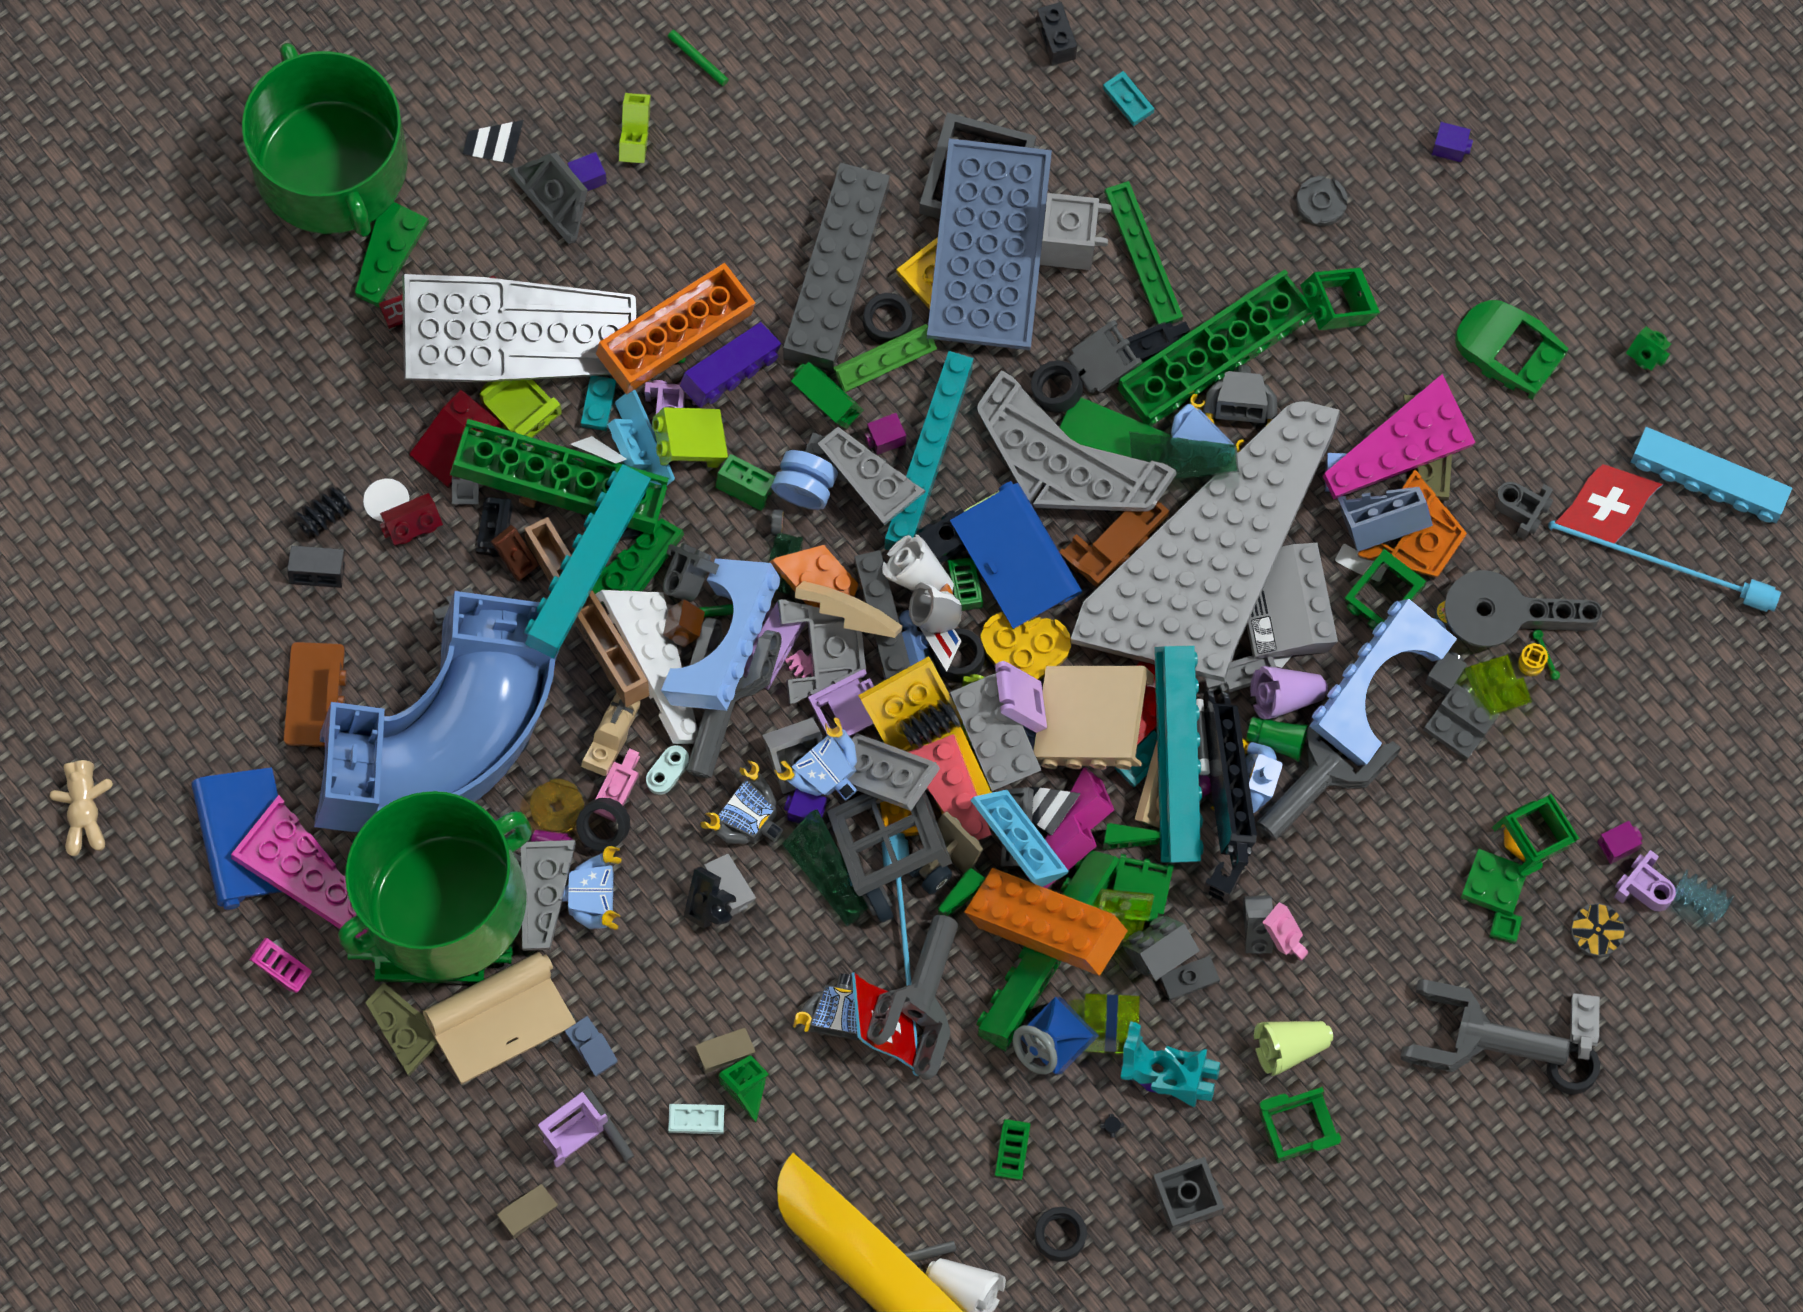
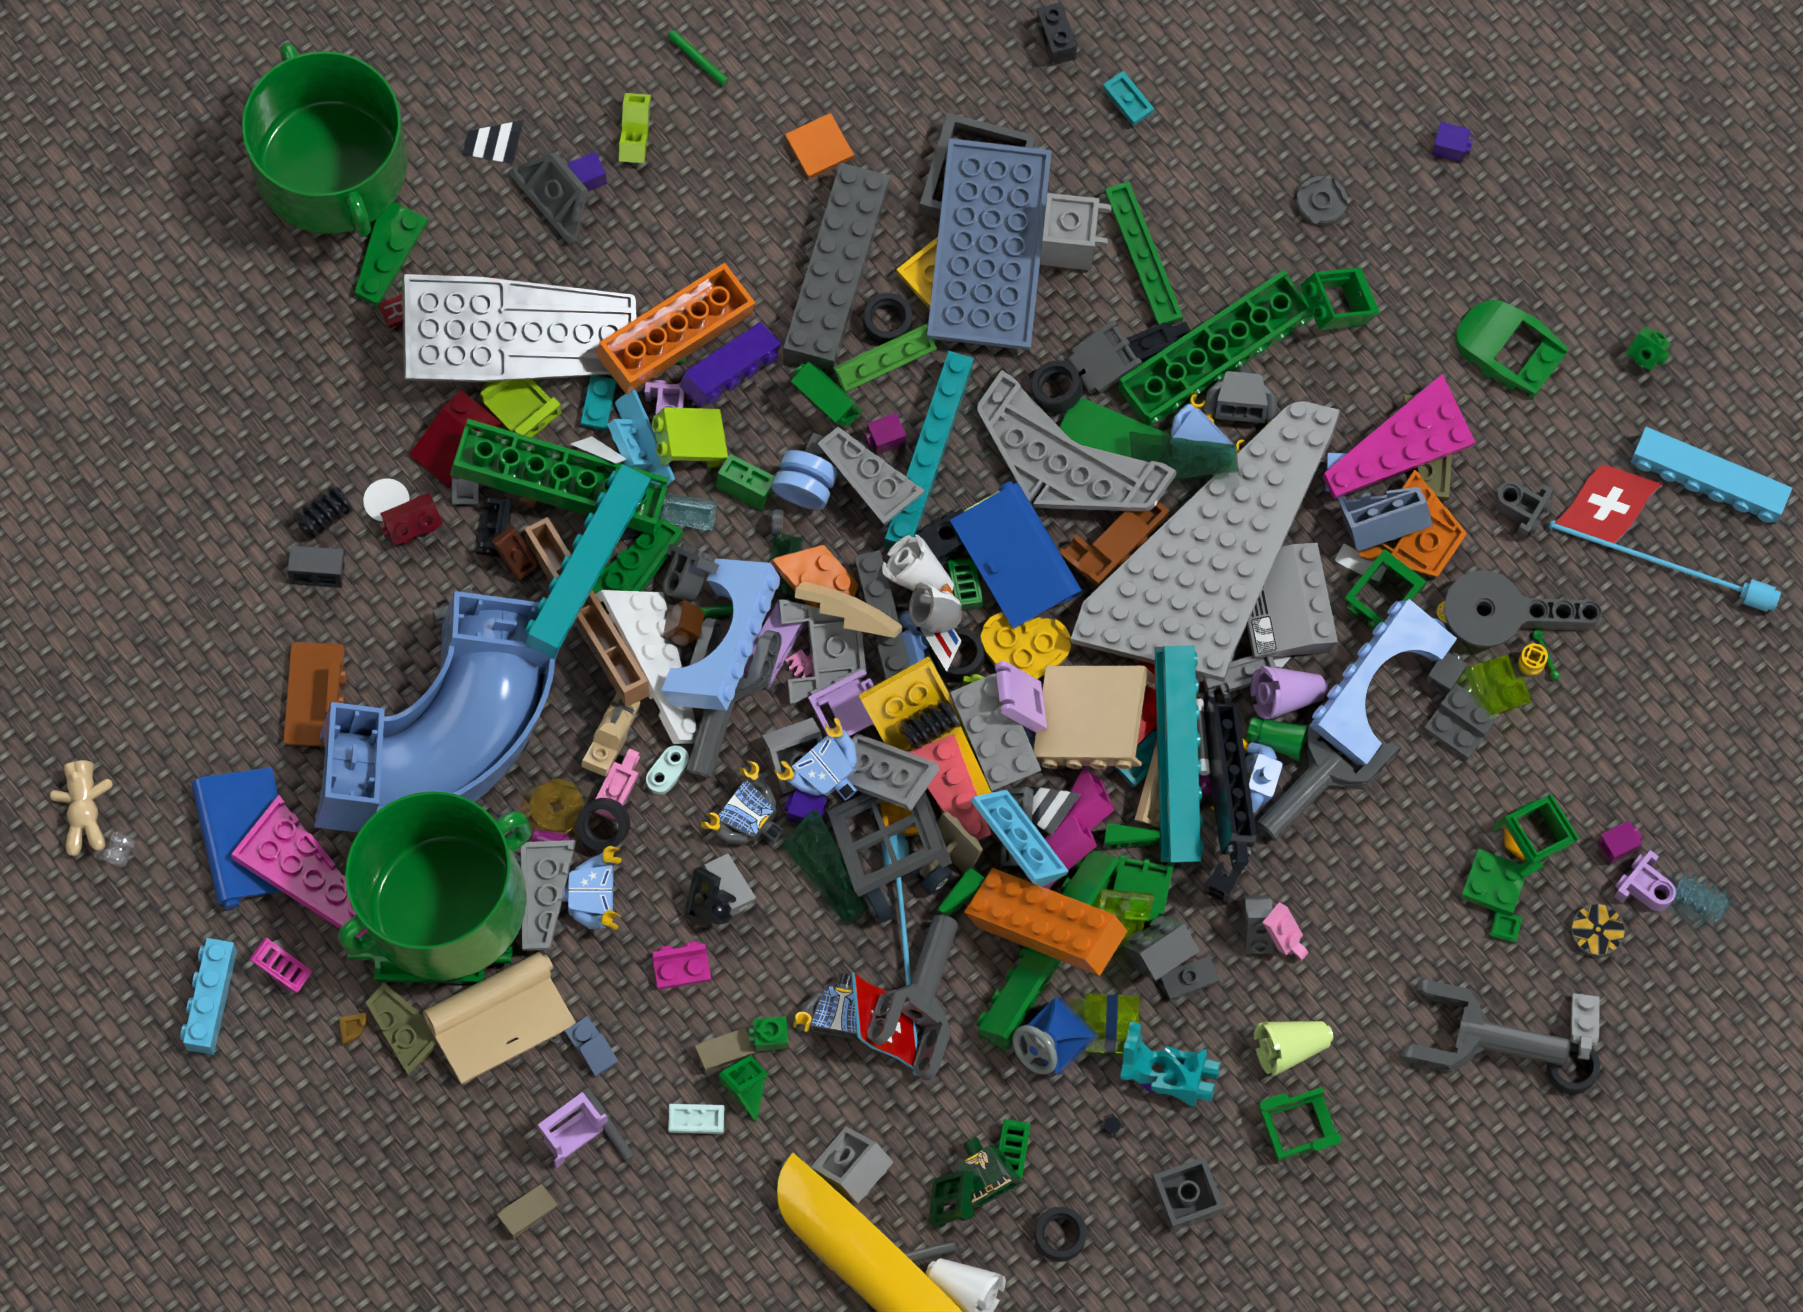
(118, 849): none -> clear wheel
(209, 997): none -> medium azure brick
(352, 1027): none -> pearl gold tile
(681, 965): none -> dark pink bracket
(690, 511): none -> clear light blue slope
(769, 1033): none -> green brick
(819, 146): none -> orange tile
(852, 1164): none -> light grey slope
(948, 1191): none -> dark green plate
(991, 1171): none -> dark green torso

